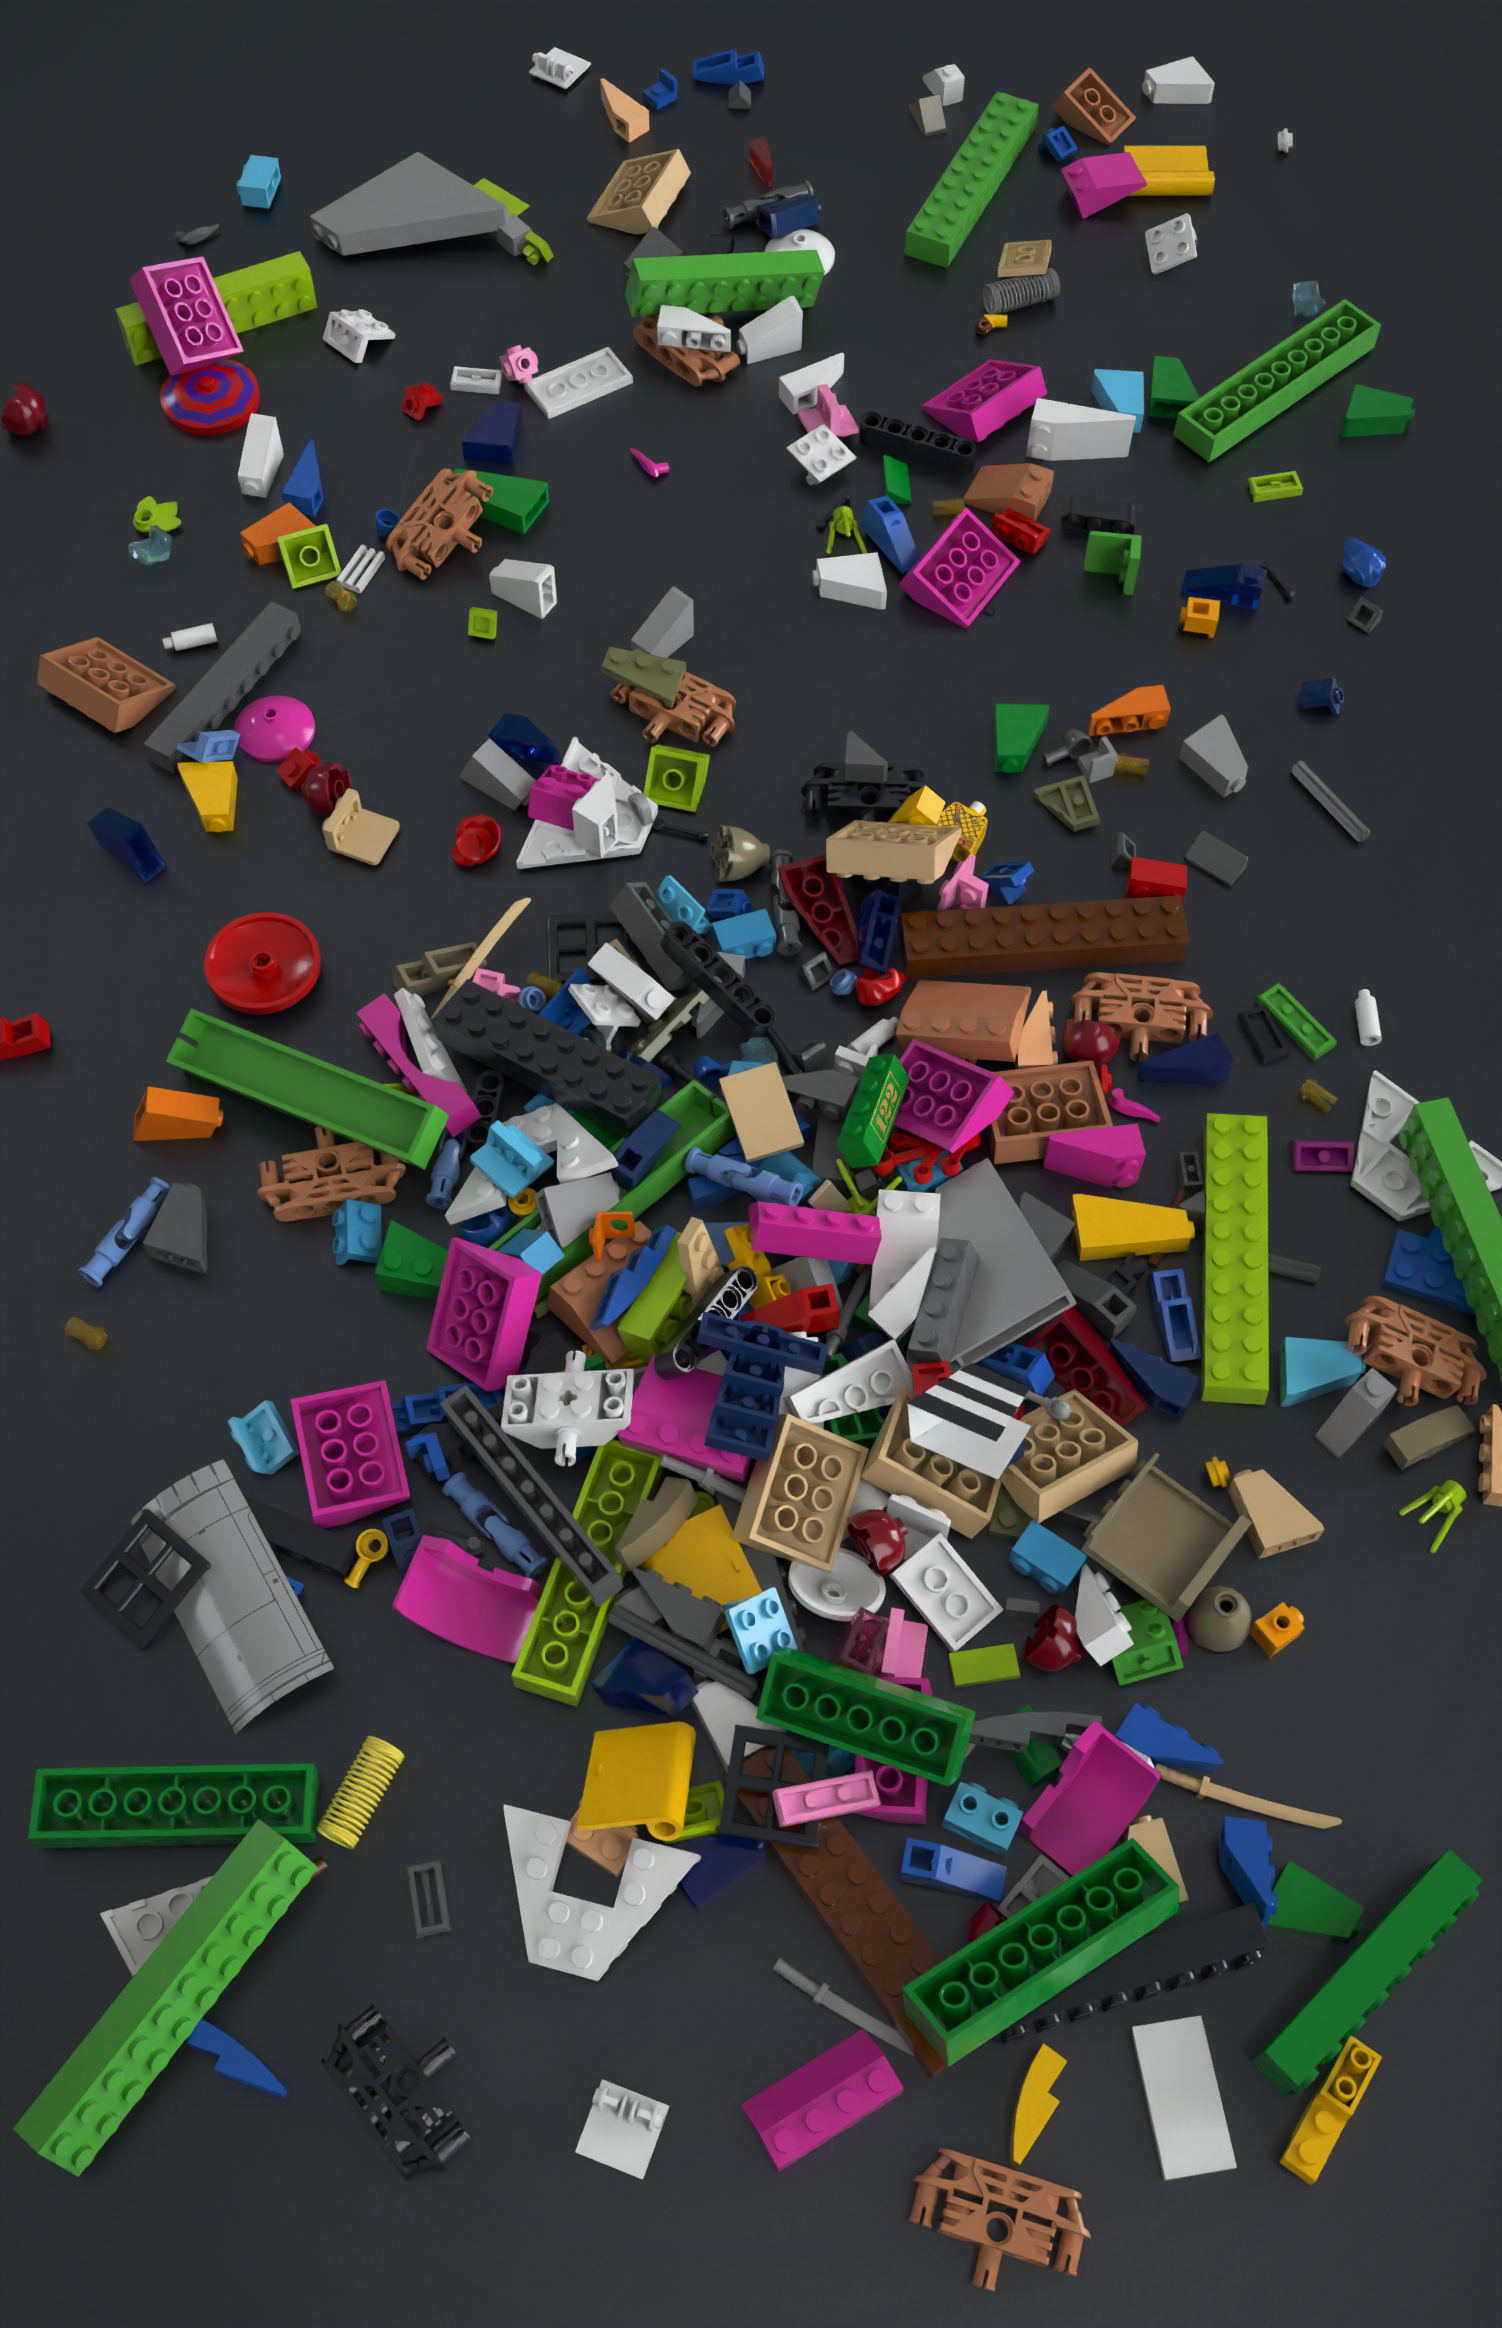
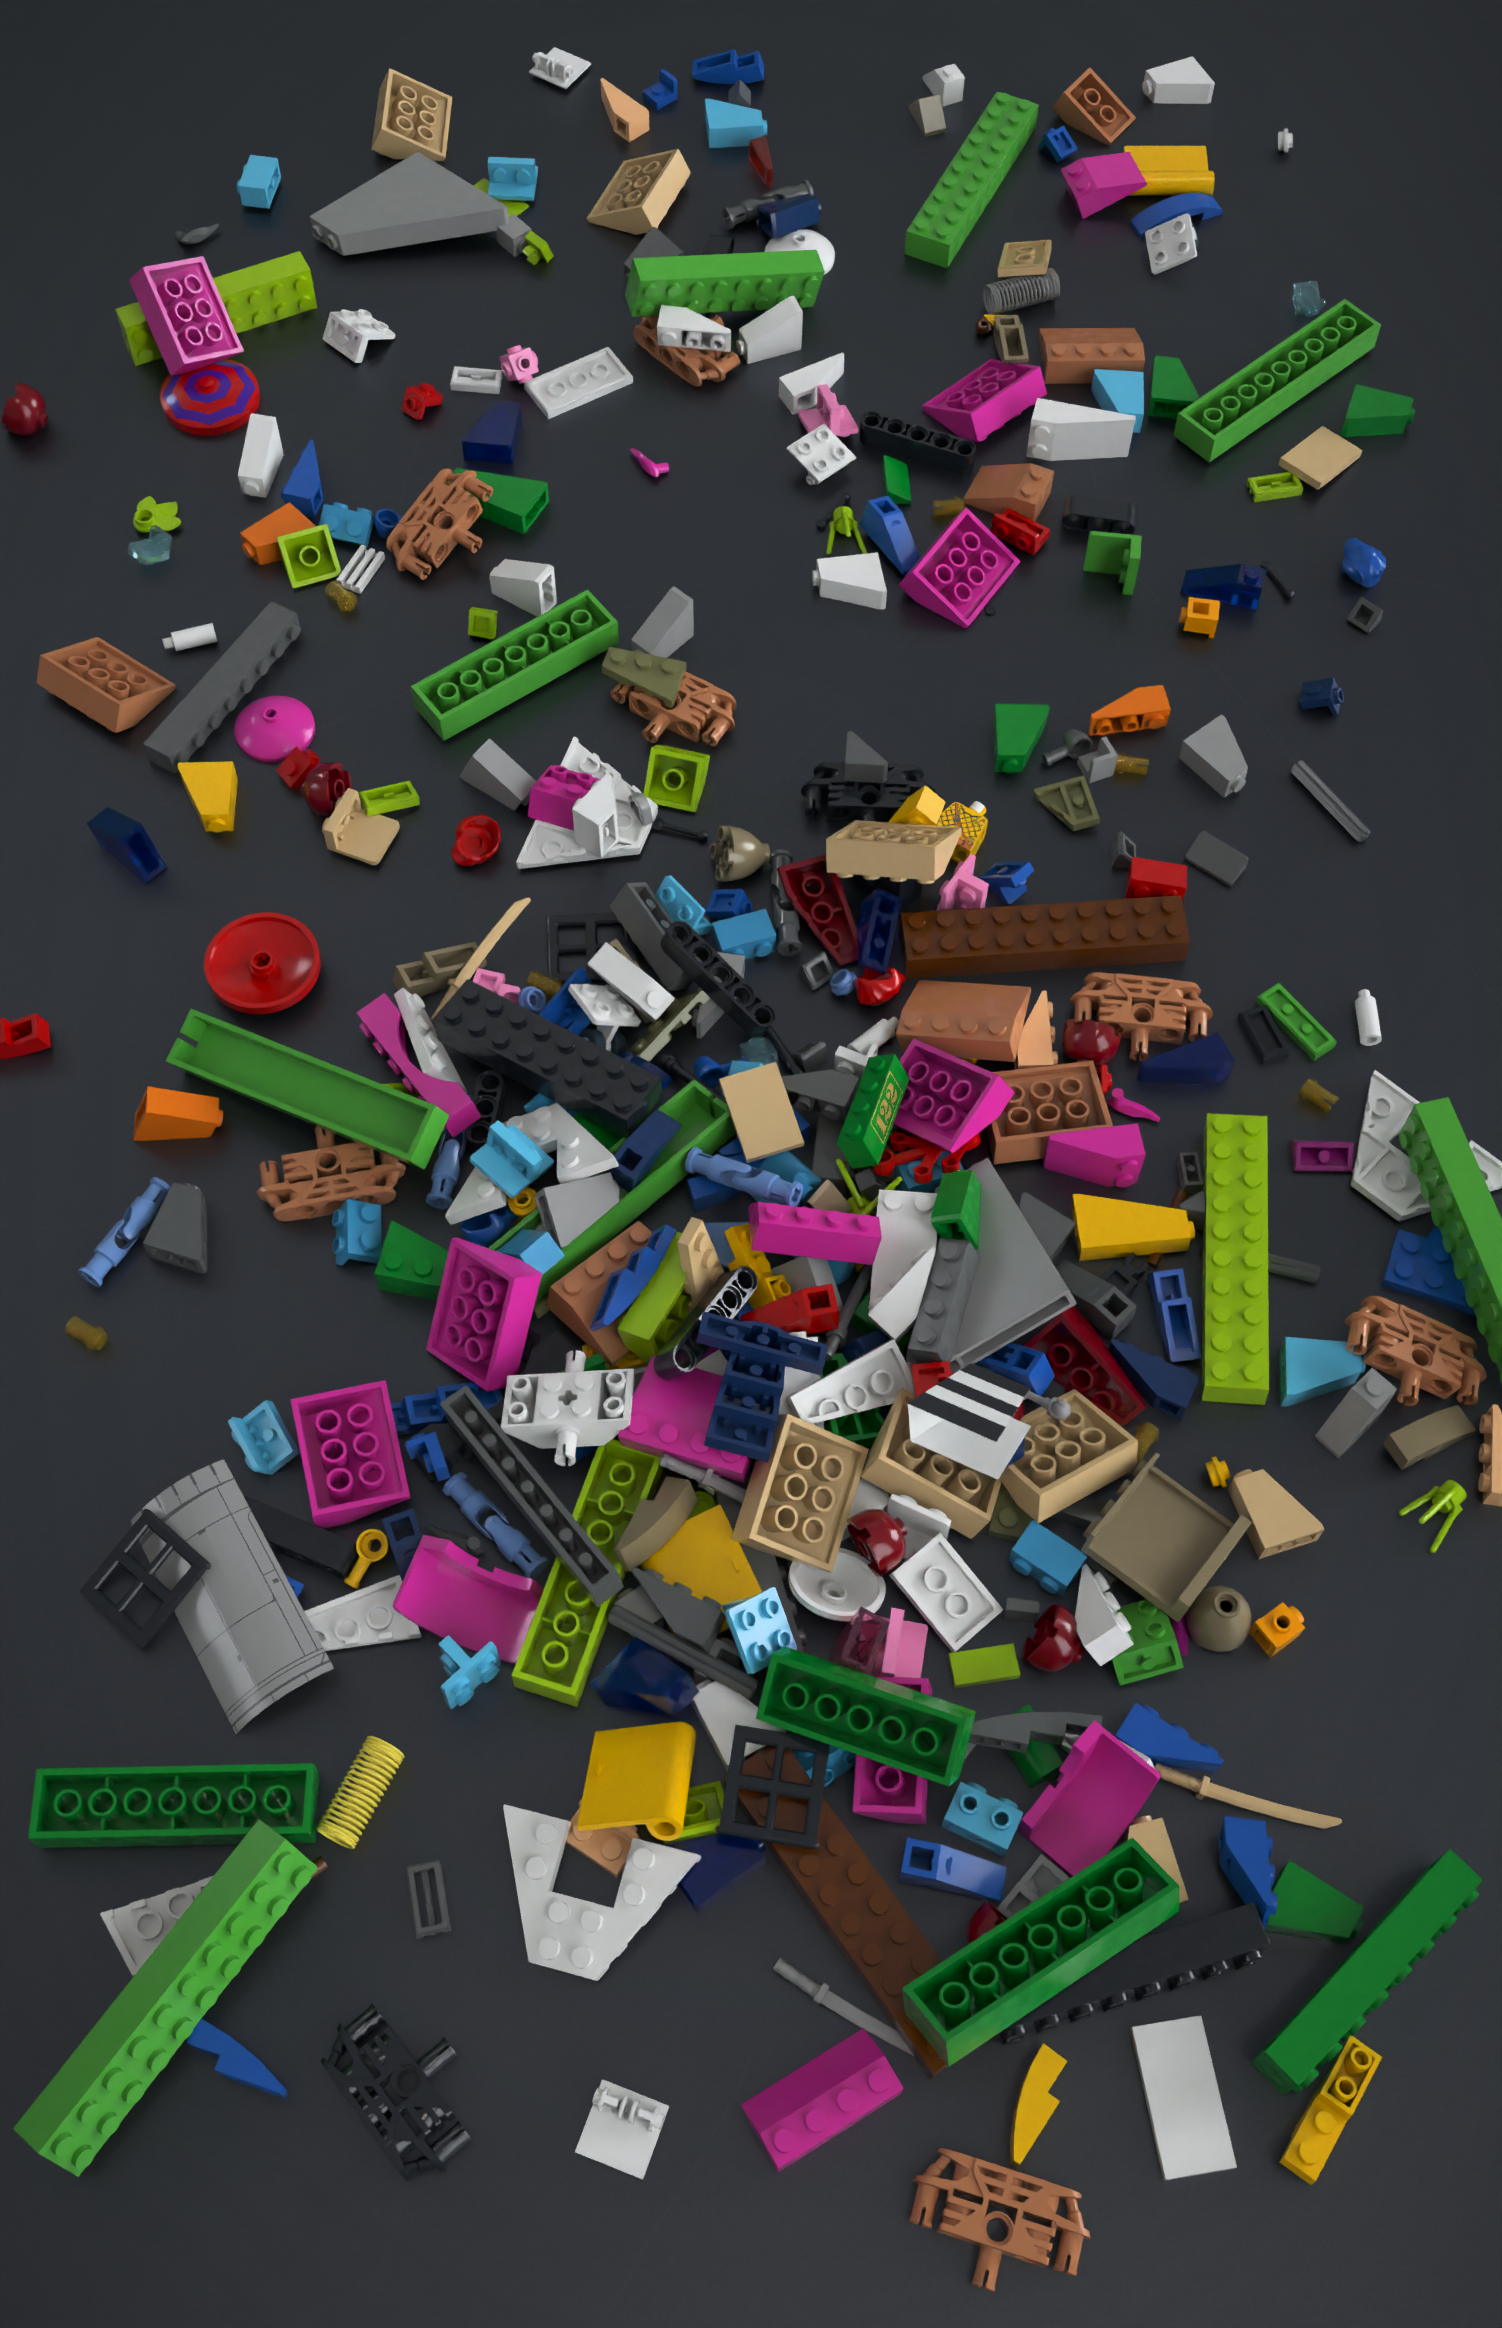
(212, 746): medium blue panel -> none
(348, 524): none -> dark azure bracket
(362, 1618): none -> white wing
(389, 798): none -> lime tile
(411, 119): none -> tan slope
(466, 1672): none -> medium azure bracket
(512, 178): none -> medium azure bracket
(515, 664): none -> bright green brick
(524, 740): clear blue slope -> none
(604, 1230): orange bracket -> none
(732, 124): none -> medium azure slope
(826, 1798): bright pink tile -> none
(958, 1207): none -> green slope
(1010, 339): none -> dark tan slope
(1074, 353): none -> nougat slope
(1146, 1435): none -> clear yellow pin
(1173, 207): none -> blue slope
(1320, 457): none -> tan tile

